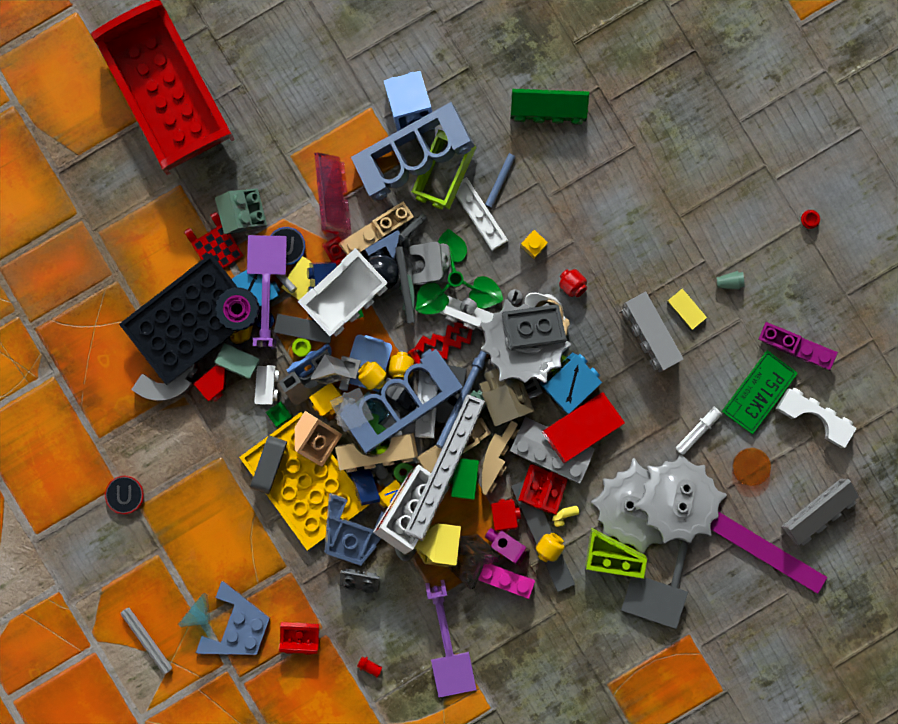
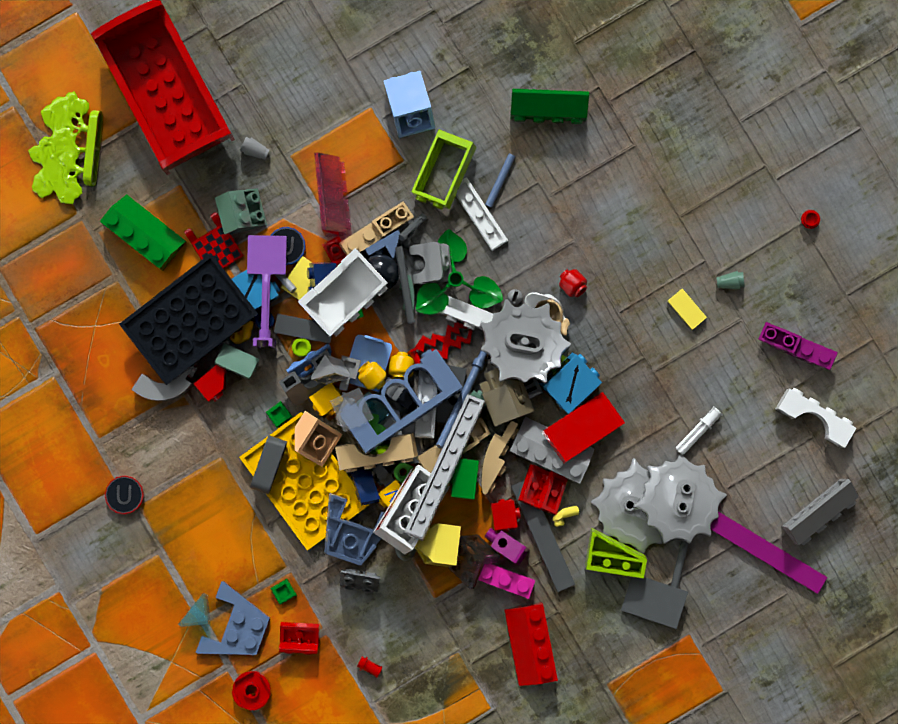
(60, 151): none -> lime plant
(143, 231): none -> green slope
(146, 640): light grey axle -> none
(225, 308): black wheel -> none
(254, 148): none -> light grey cone
(256, 680): none -> red plate
(265, 385): white bracket -> none
(283, 591): none -> green tile
(370, 172): sand blue fence -> none
(453, 672): medium lavender piece -> none
(468, 306): light grey hinge -> none
(531, 644): none -> red slope
(534, 244): yellow brick -> none
(534, 327): dark grey tile -> none
(550, 547): yellow head -> none
(652, 332): light grey brick -> none
(751, 466): clear orange tile -> none
(759, 392): green tile -> none

